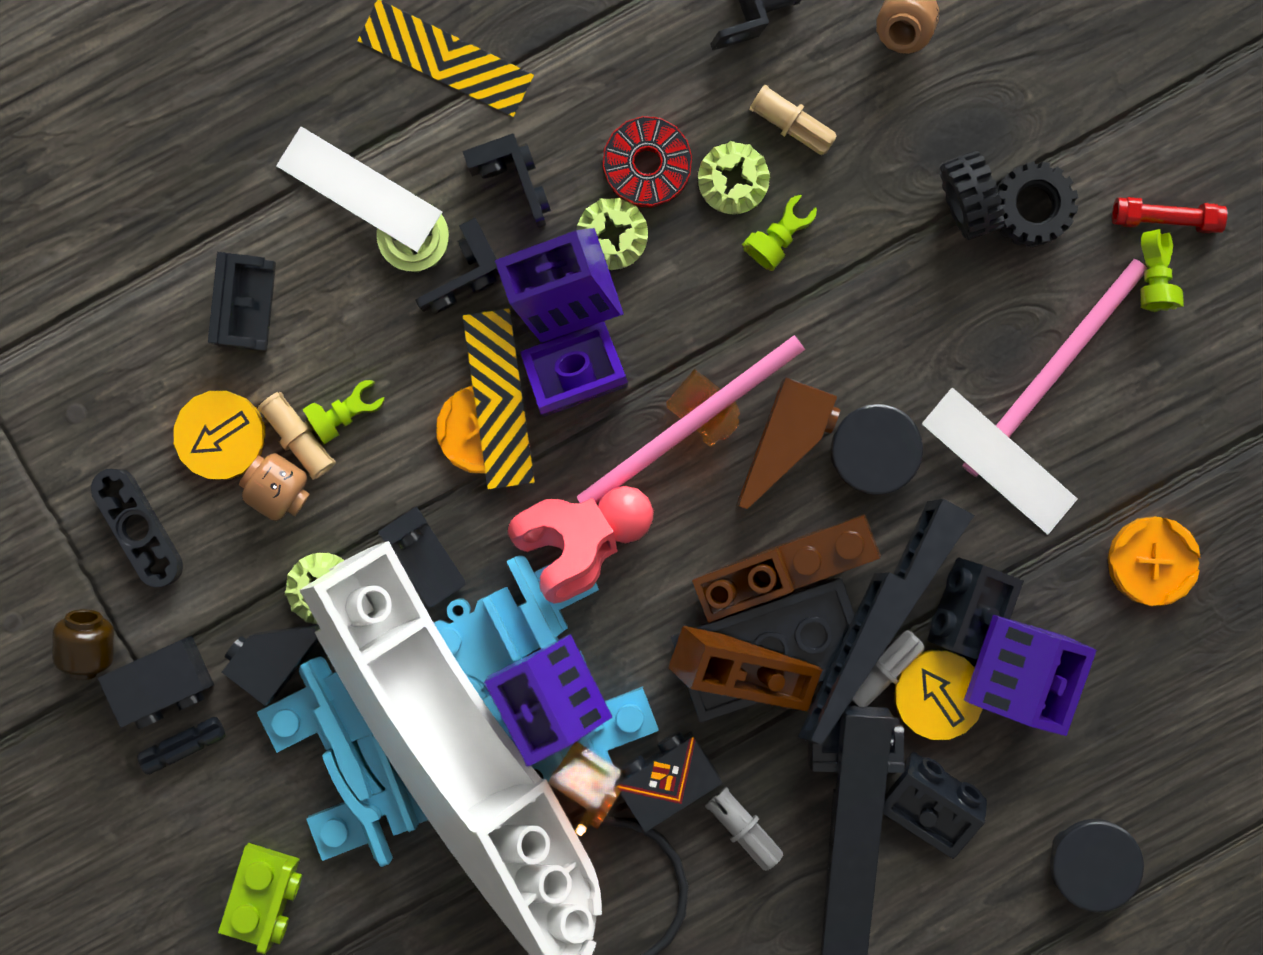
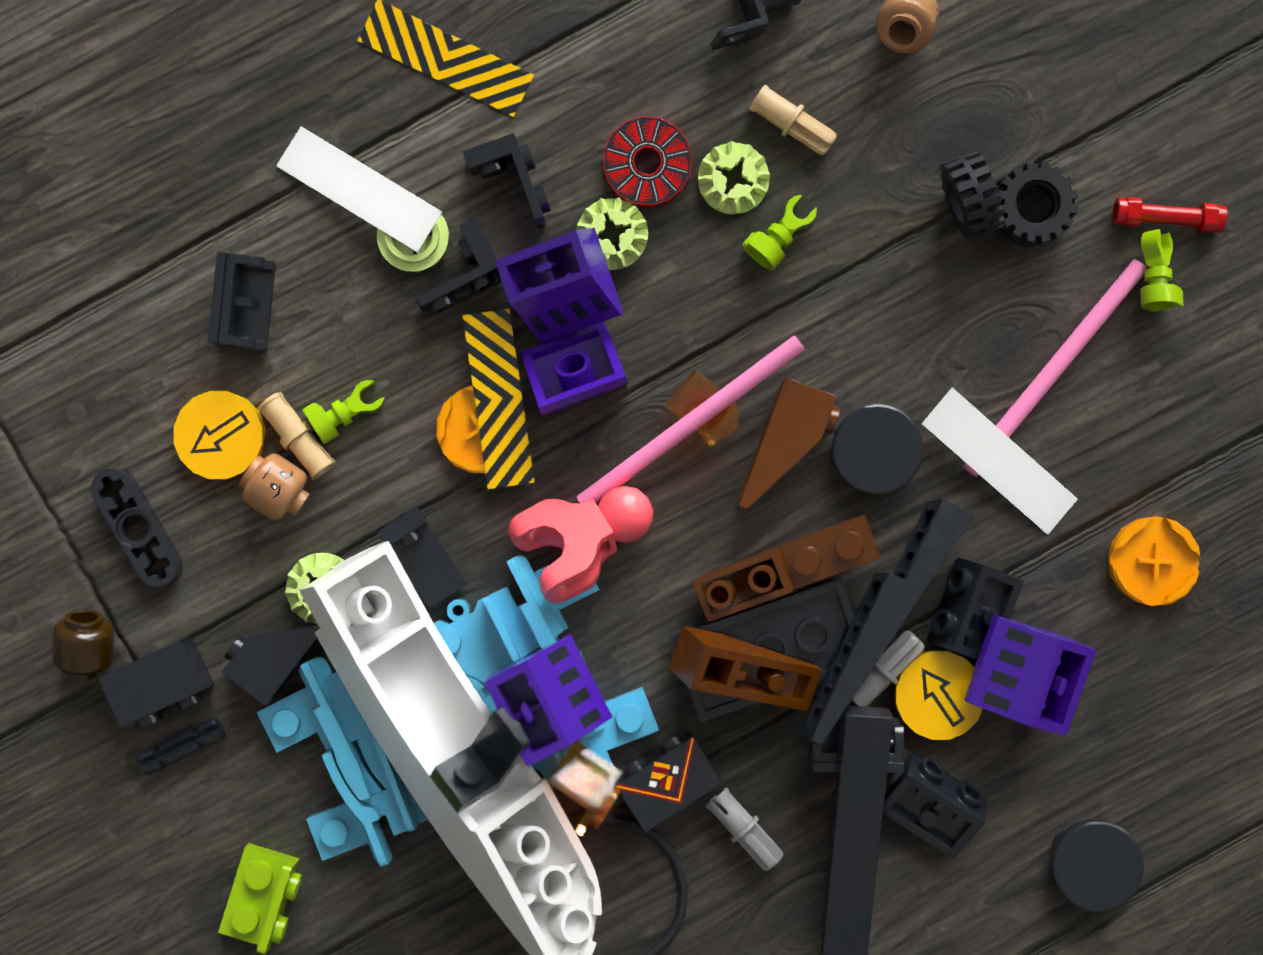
(484, 764): none -> black bracket

